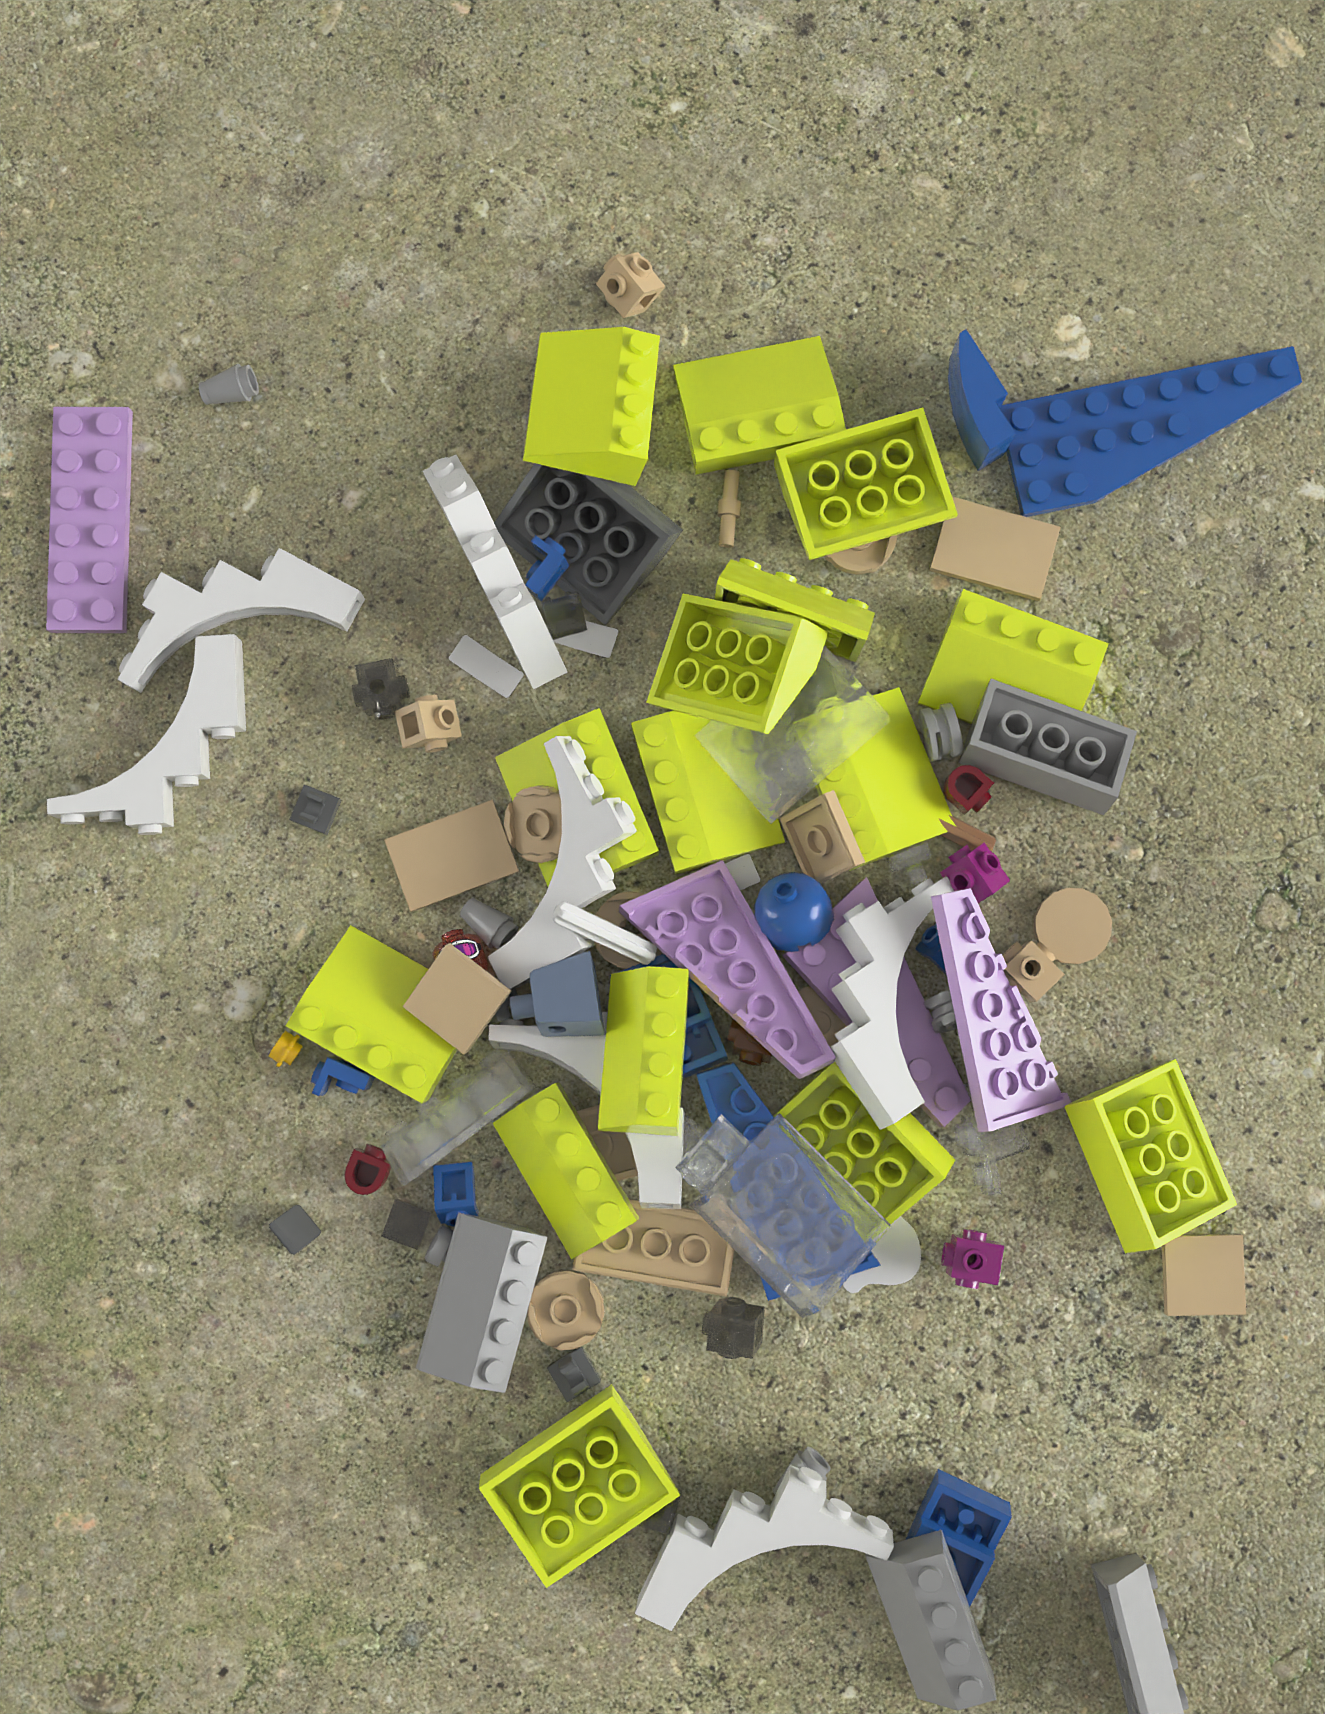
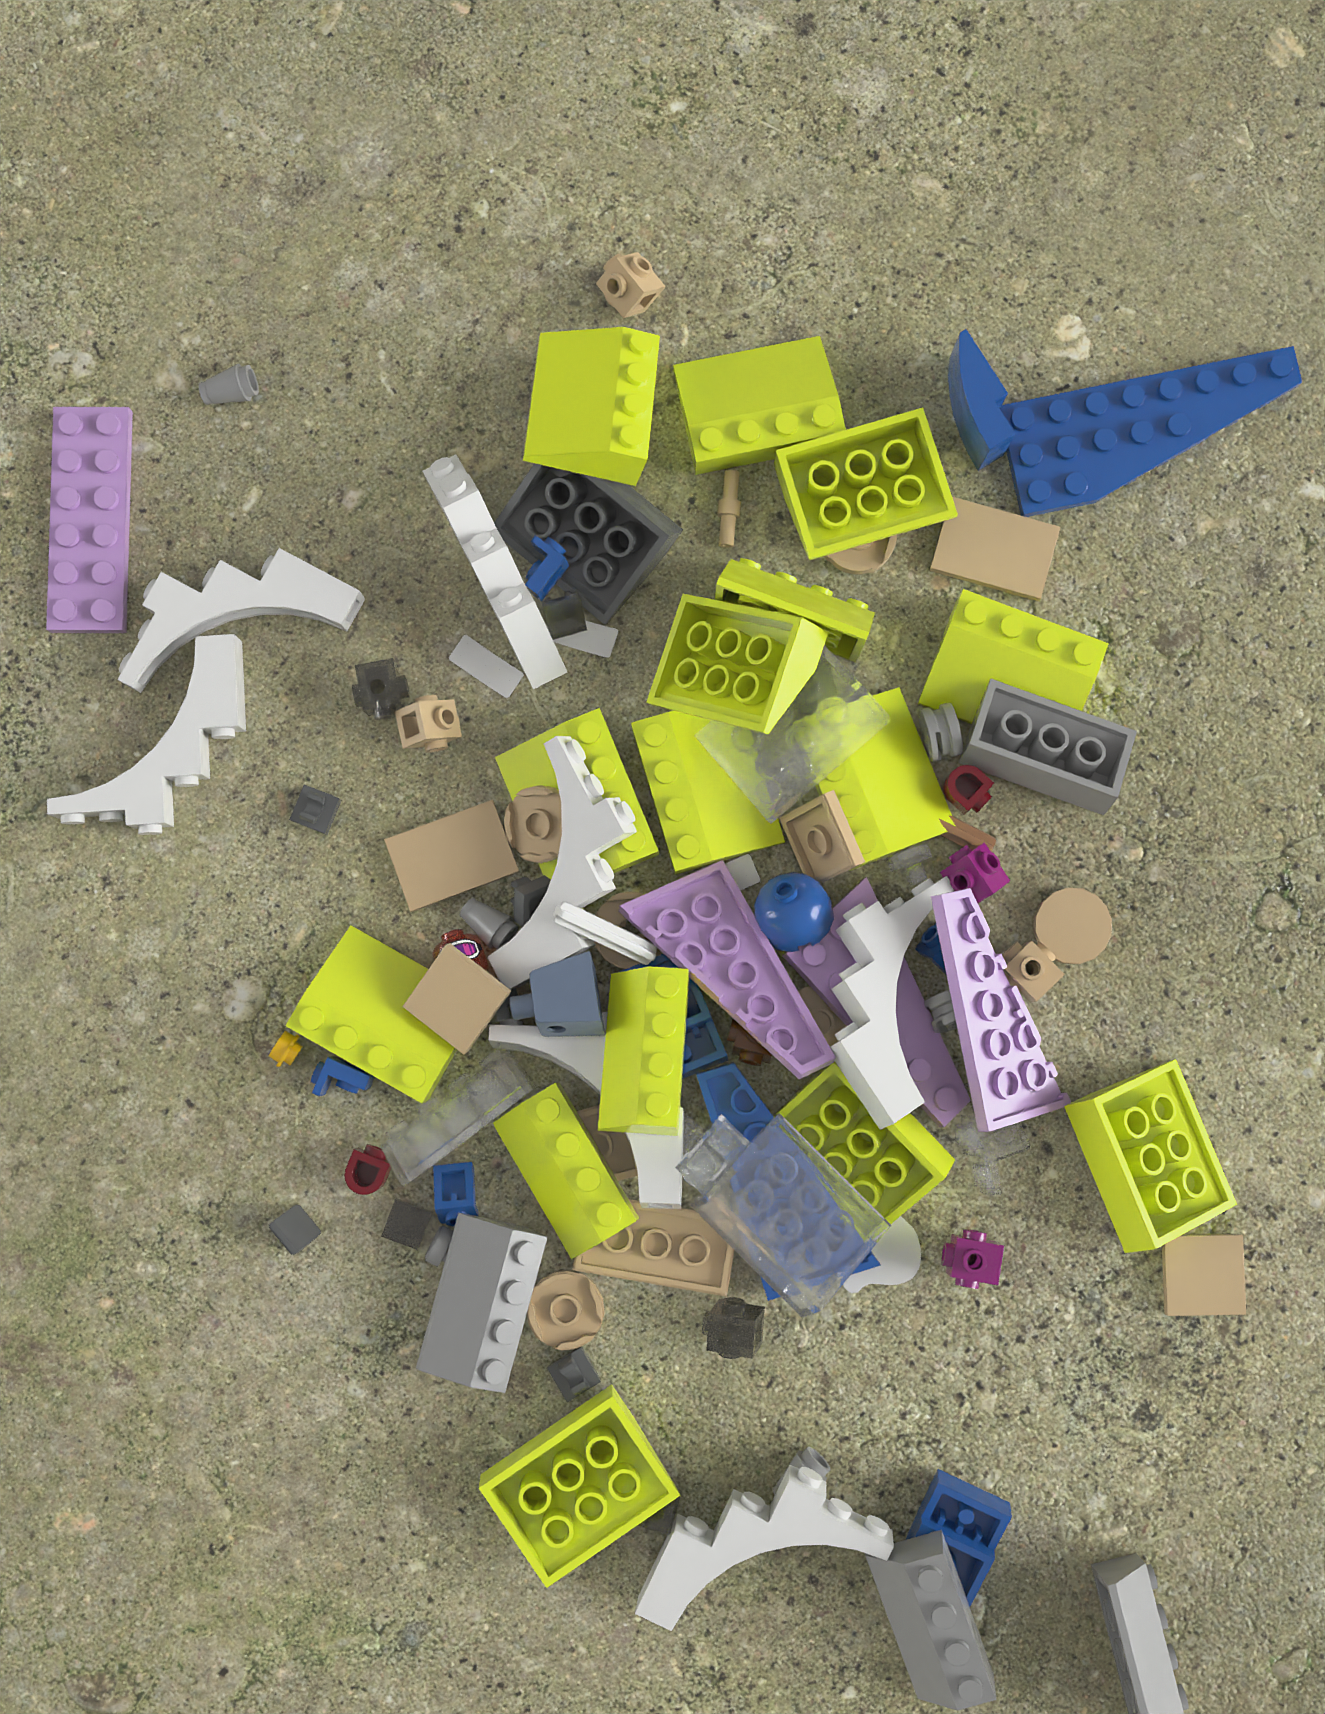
(528, 897): none -> dark grey tile

